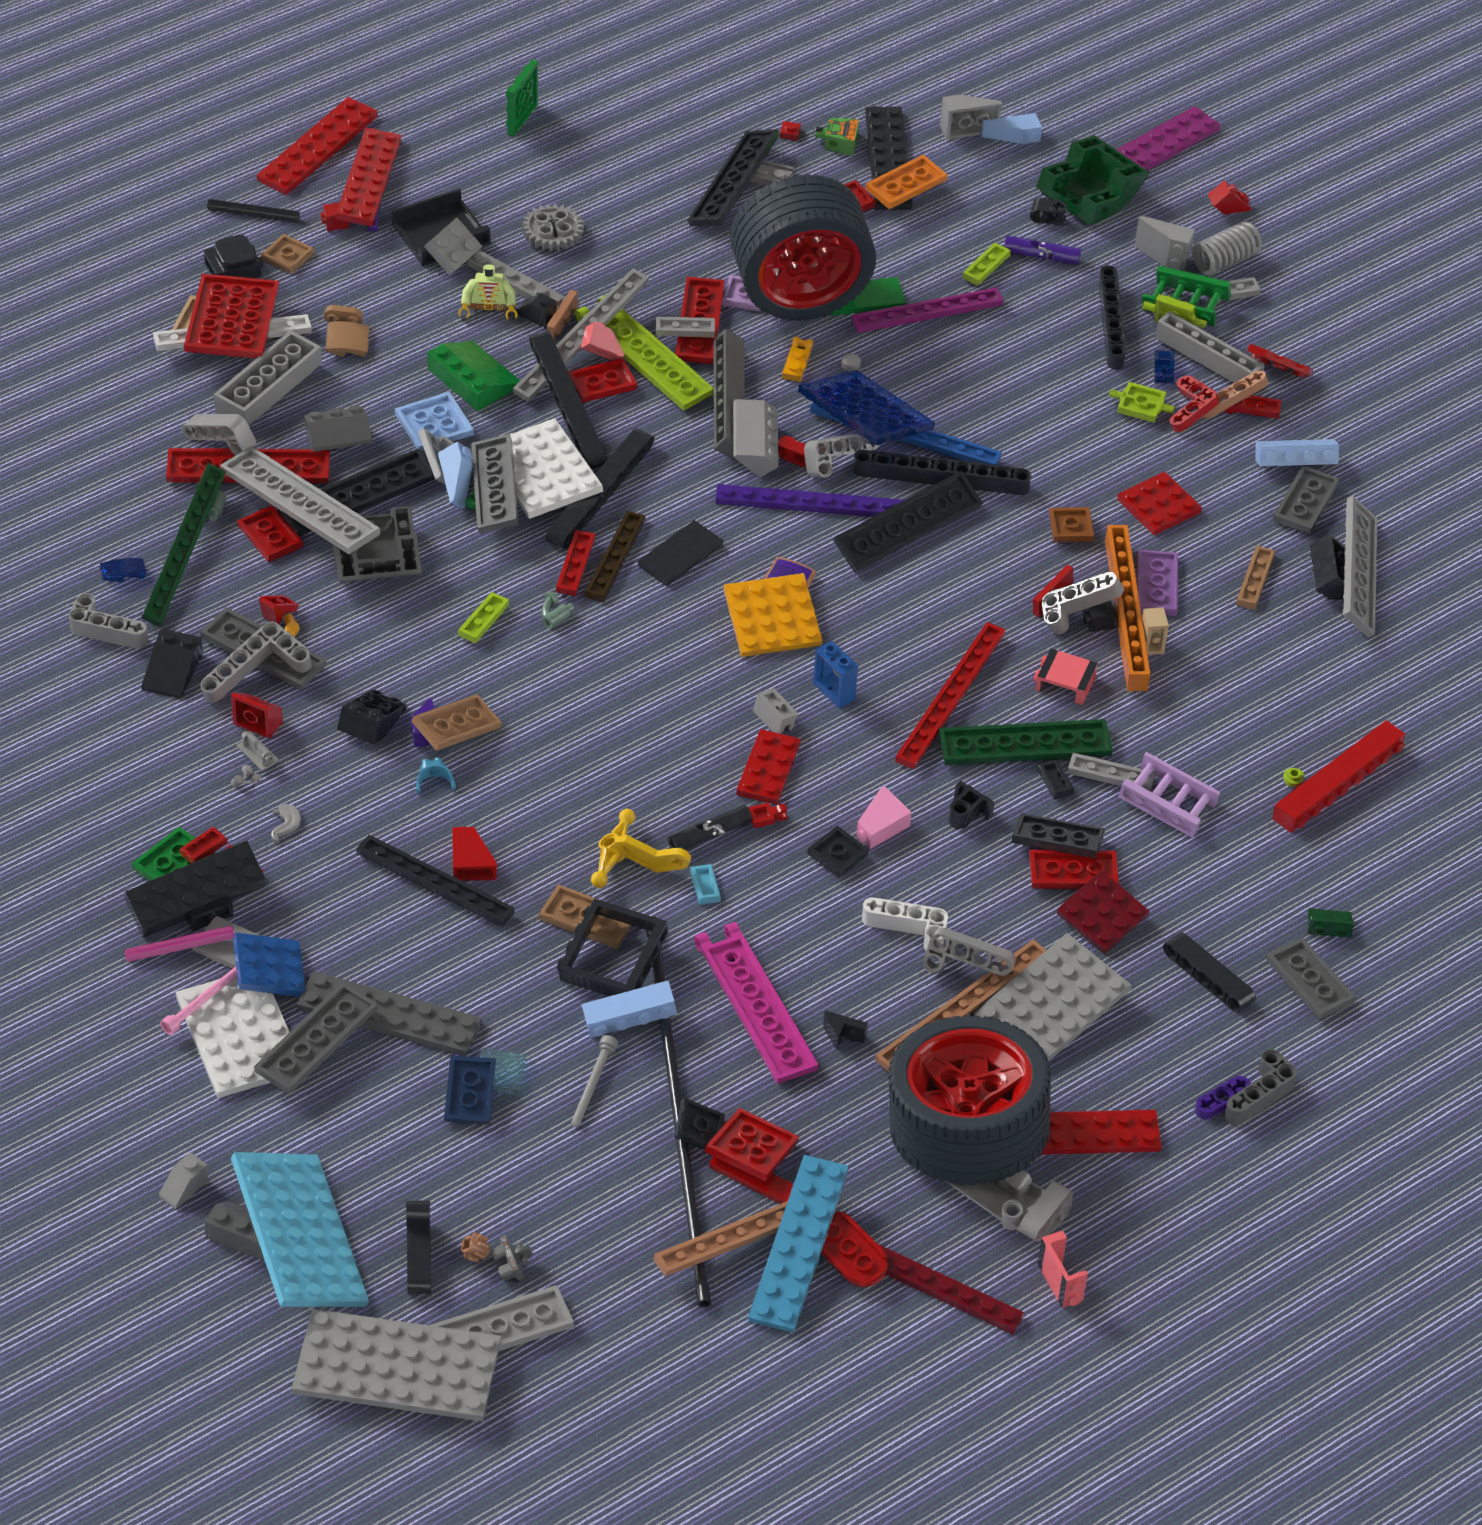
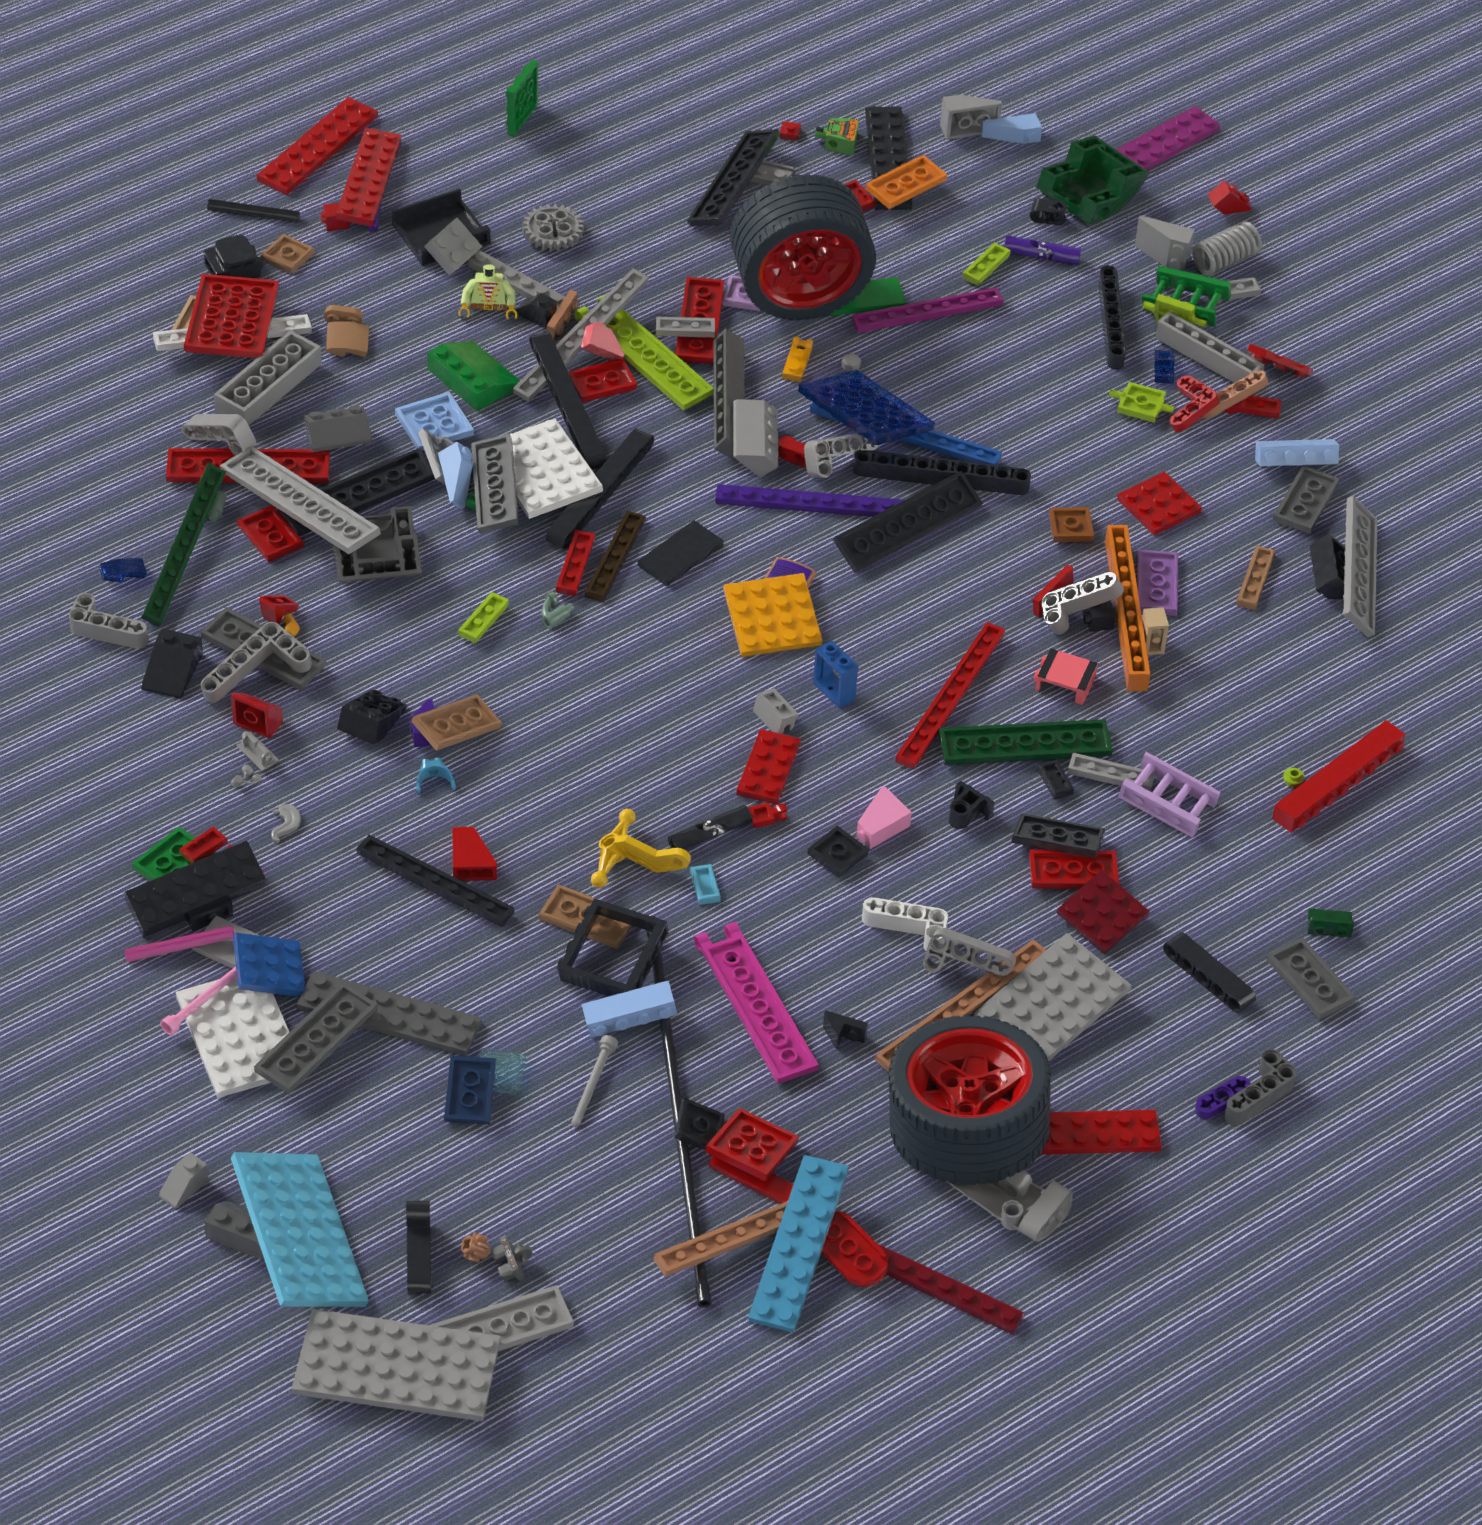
(1066, 1288): coral panel -> none

